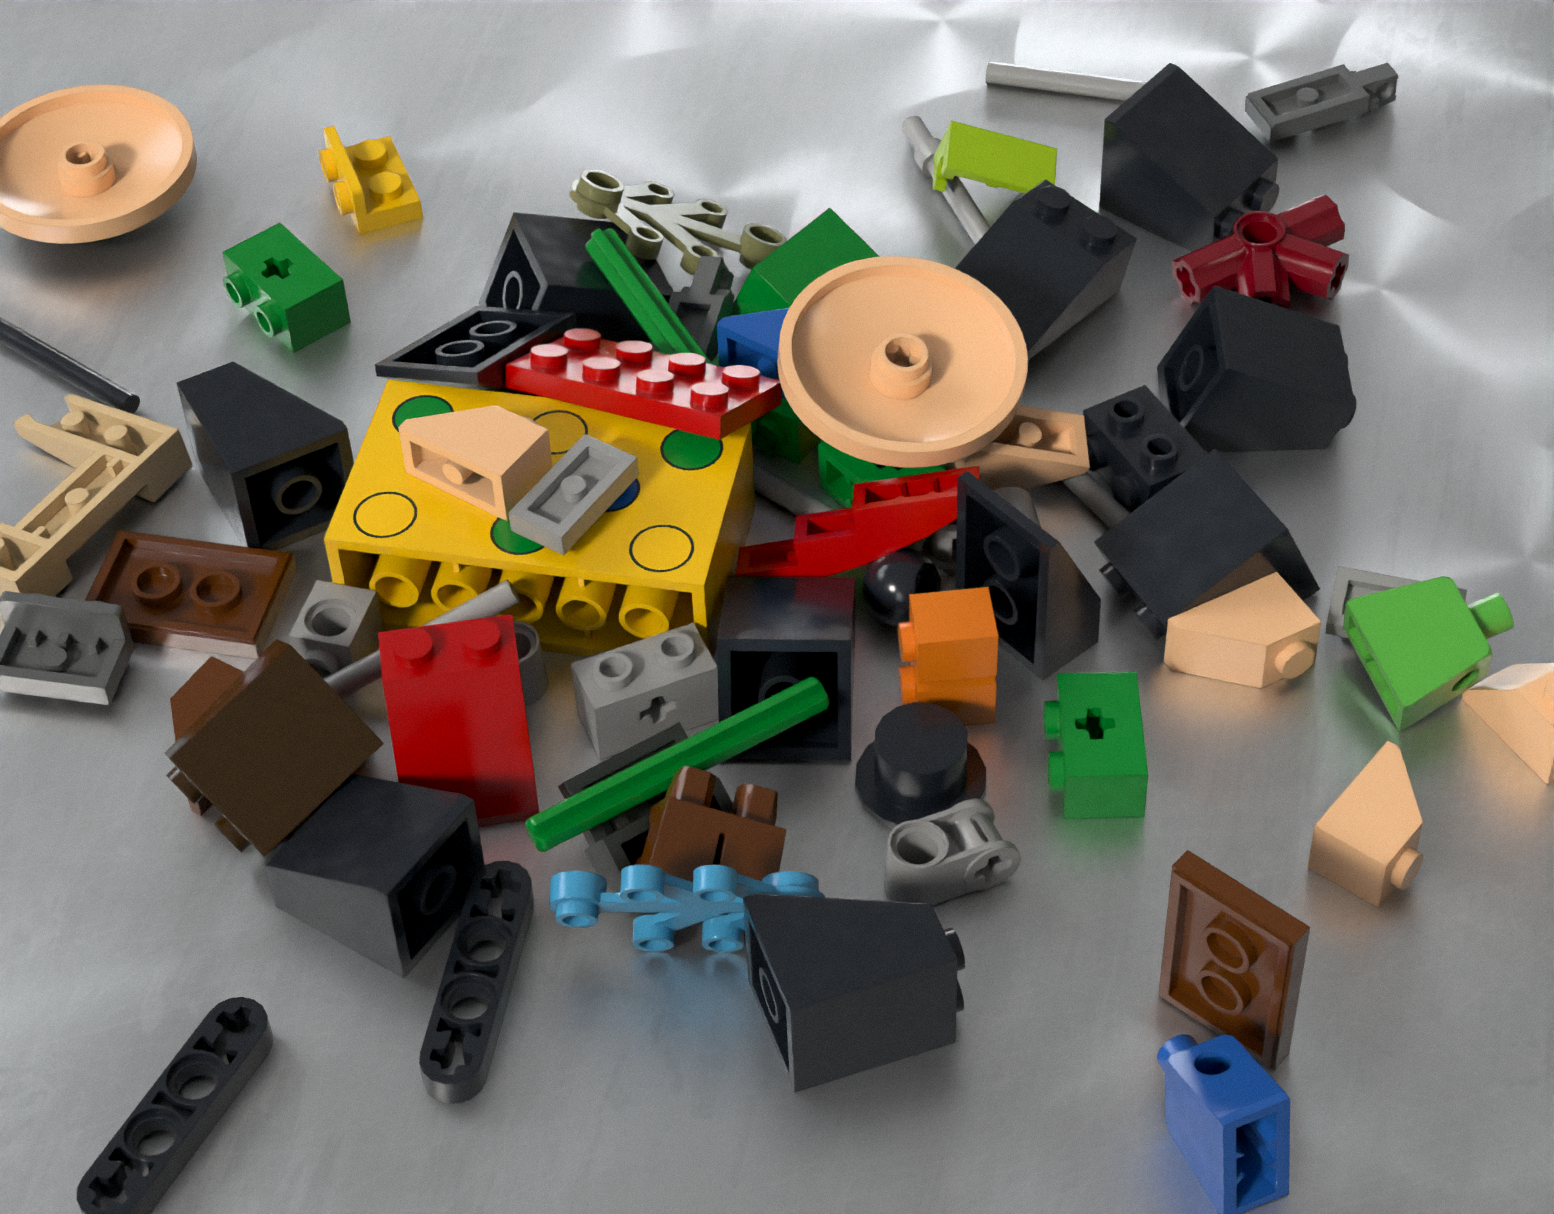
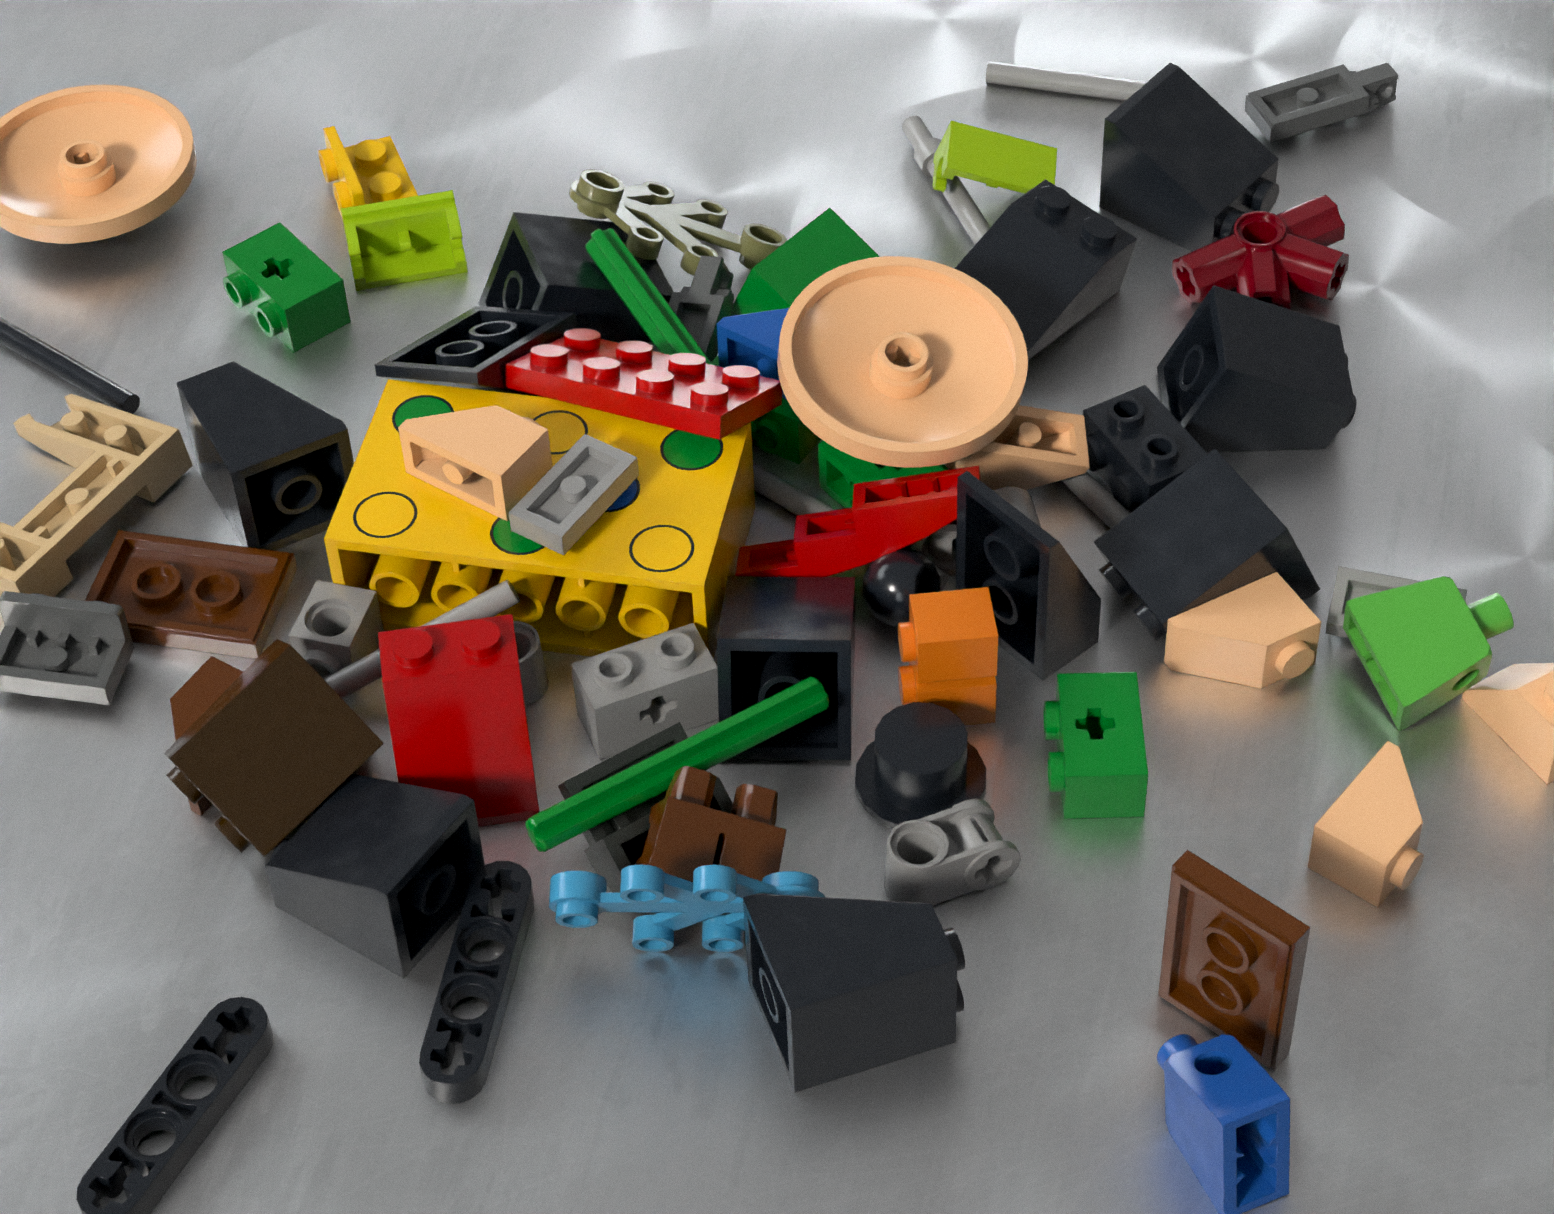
(404, 240): none -> lime hinge

